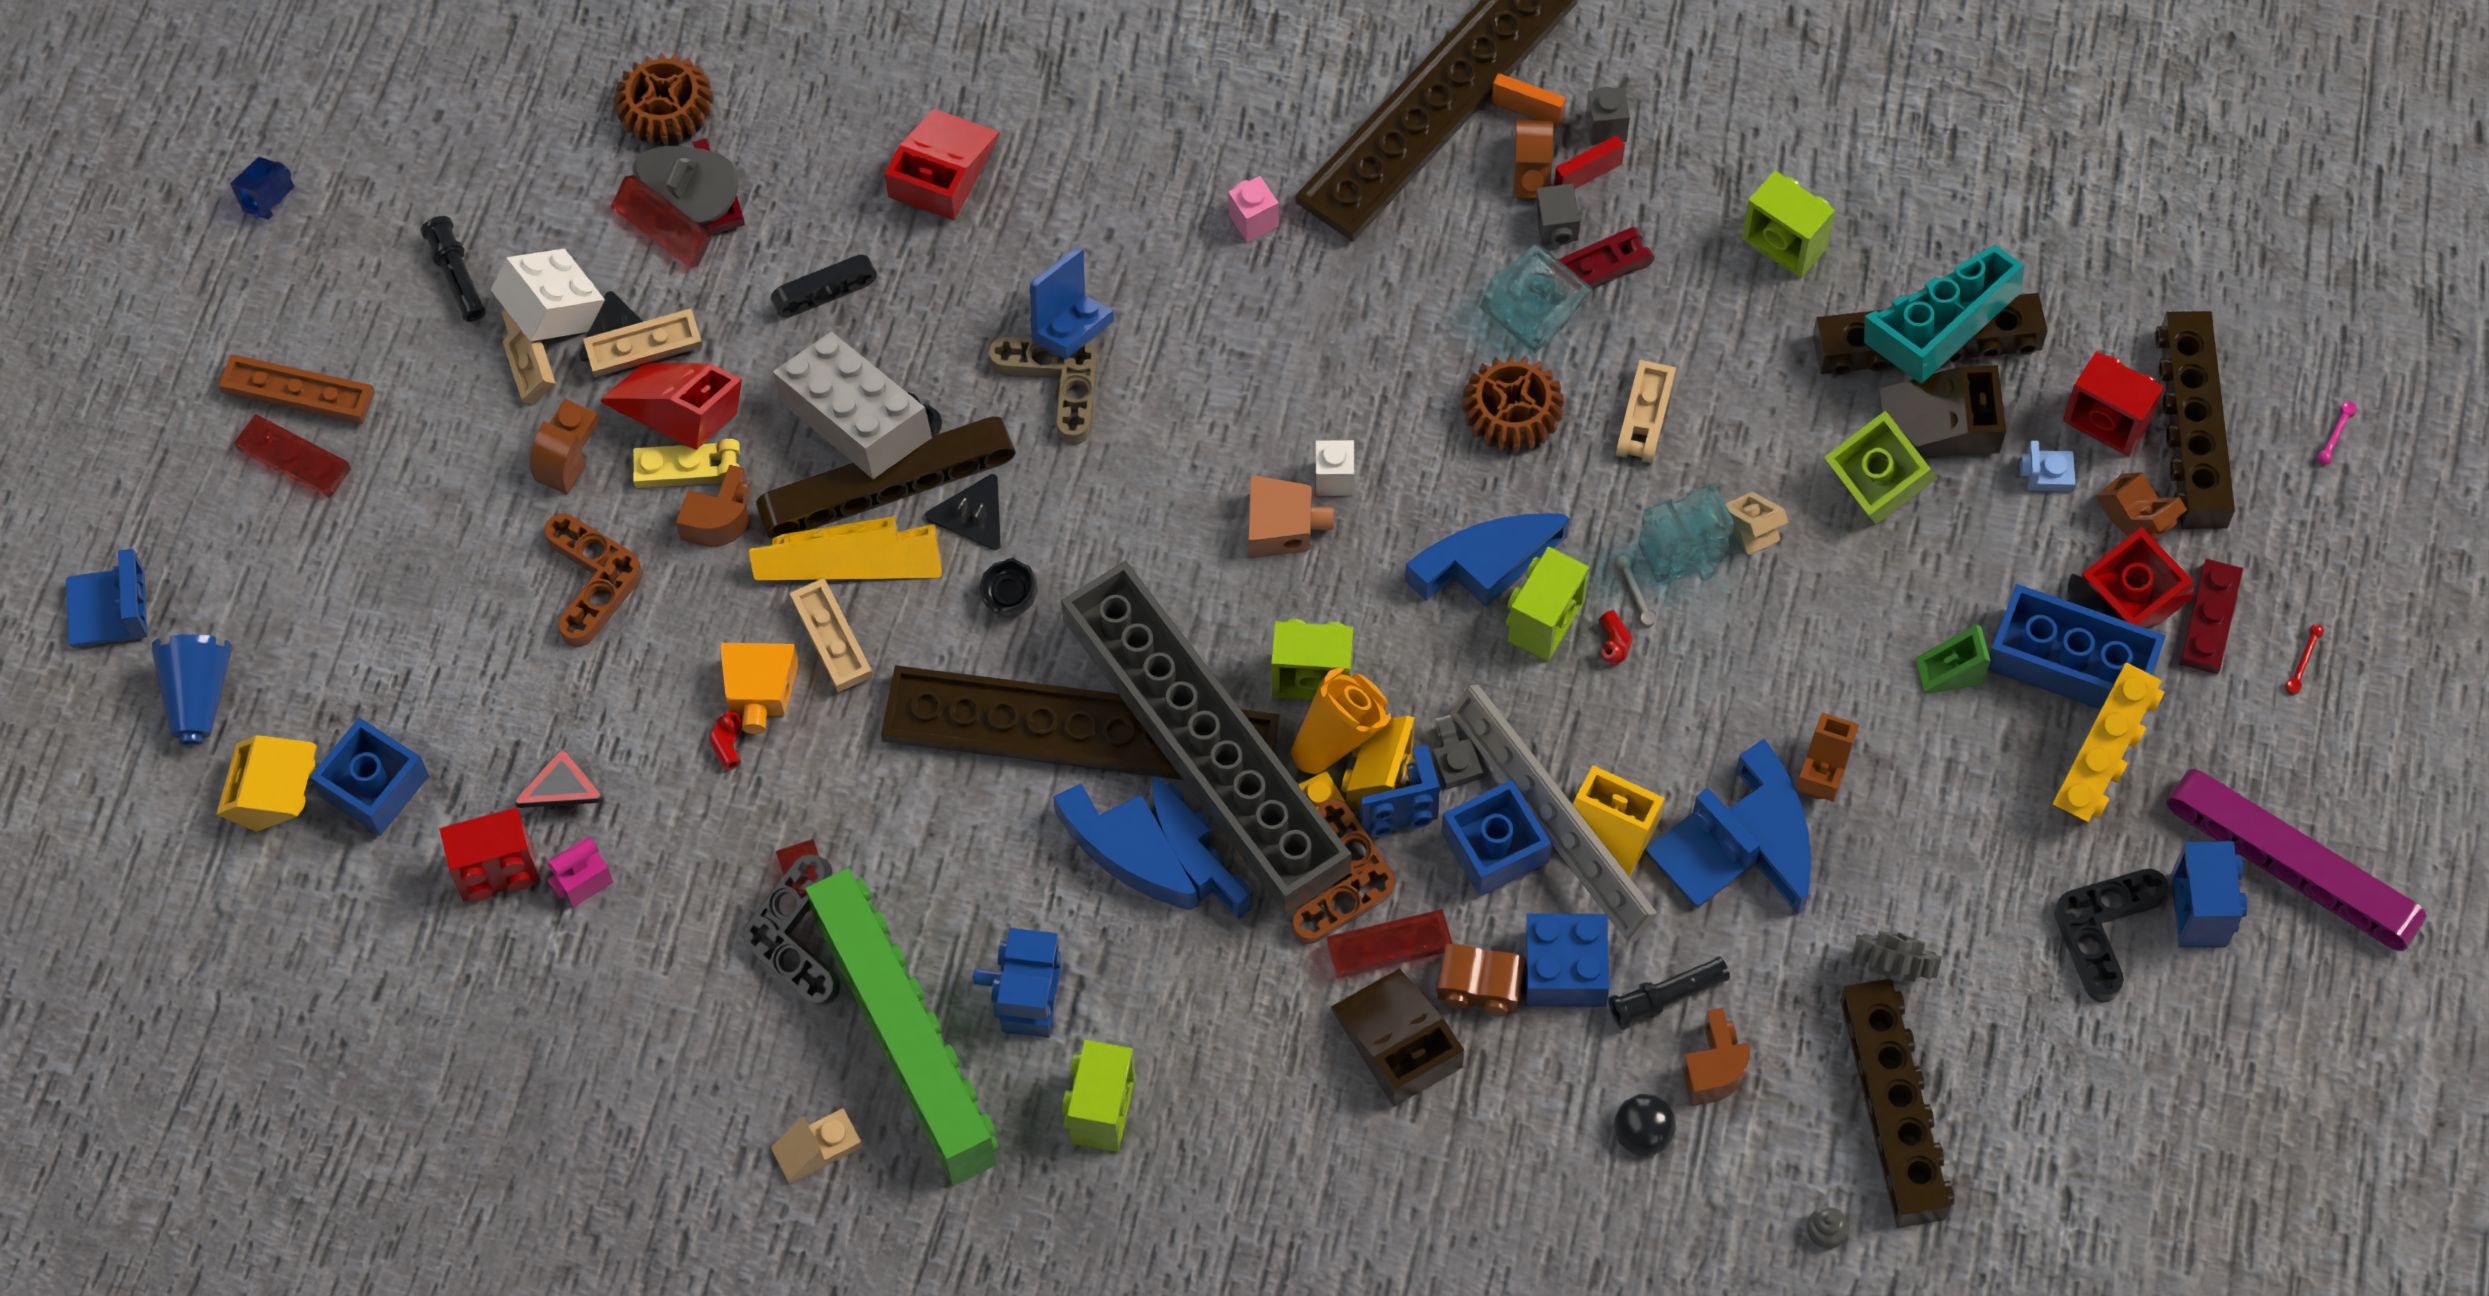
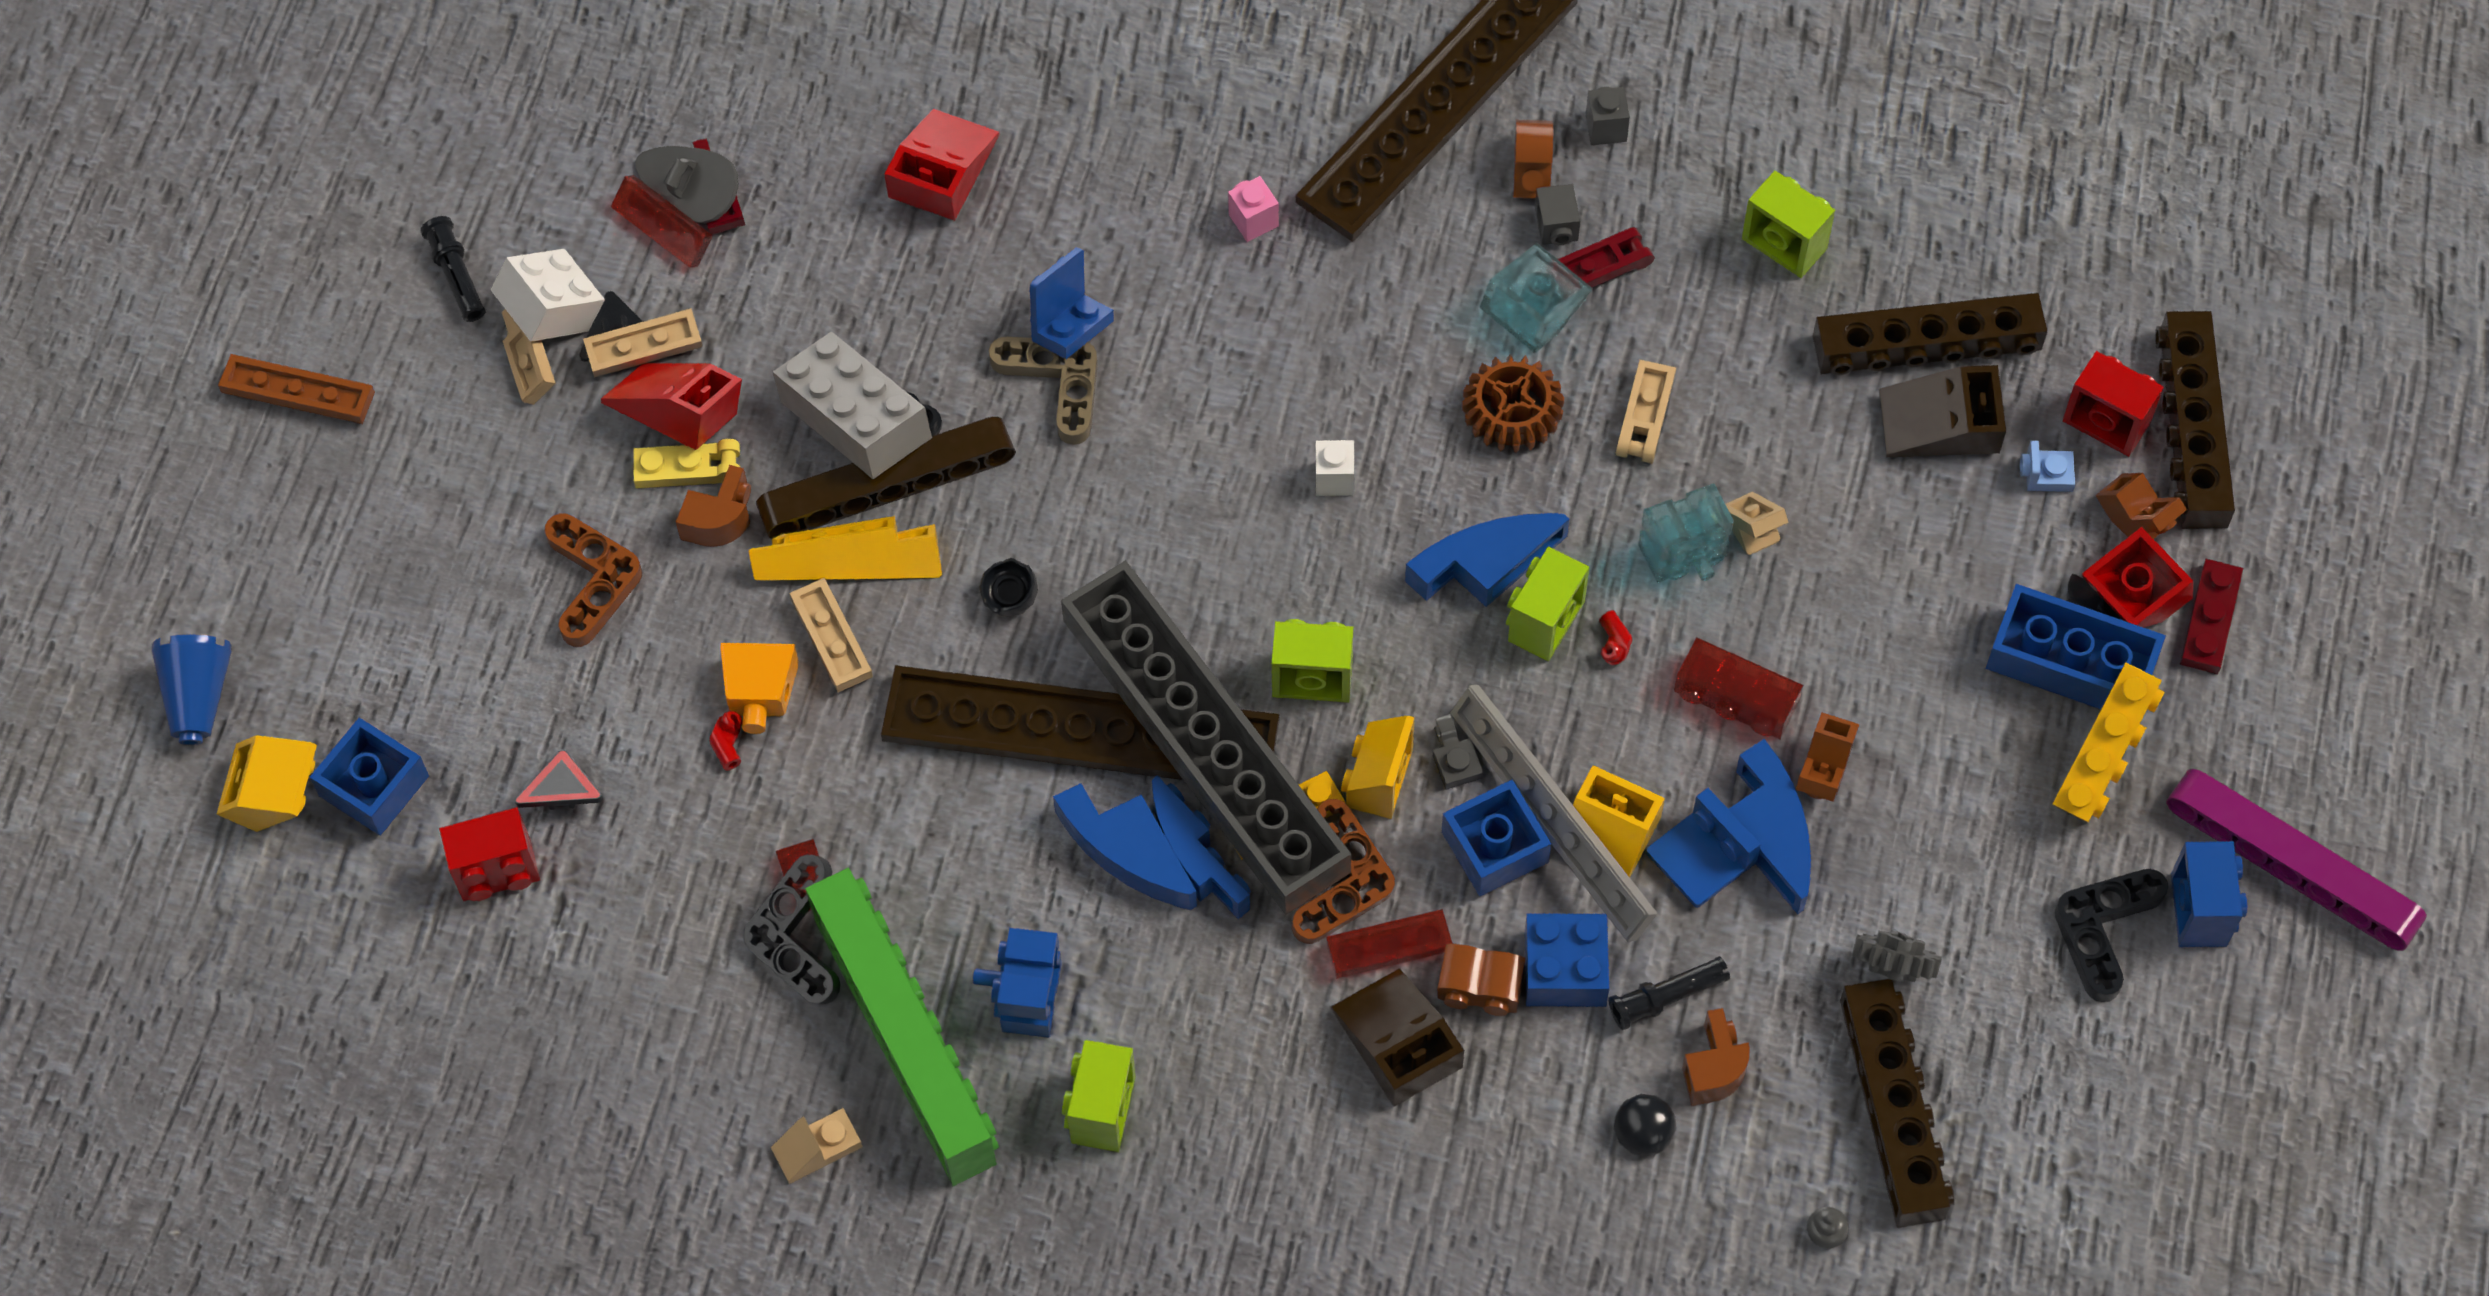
(108, 603): blue bracket -> none
(262, 186): clear blue brick -> none
(292, 455): clear red plate -> none
(558, 446): dark orange brick -> none
(578, 872): dark pink brick -> none
(667, 87): dark orange gear -> none
(823, 286): black beam -> none
(972, 513): black piece -> none
(1283, 517): nougat torso -> none
(1338, 721): light orange cone -> none
(1408, 806): blue bracket -> none
(1528, 100): orange tile -> none
(1591, 163): red tile -> none
(1647, 617): light grey hinge -> none
(1738, 689): none -> clear red brick
(1880, 467): lime brick -> none
(1944, 315): teal wedge -> none
(1955, 663): bright green slope -> none
(2294, 684): red hinge -> none
(2347, 411): dark pink hinge -> none

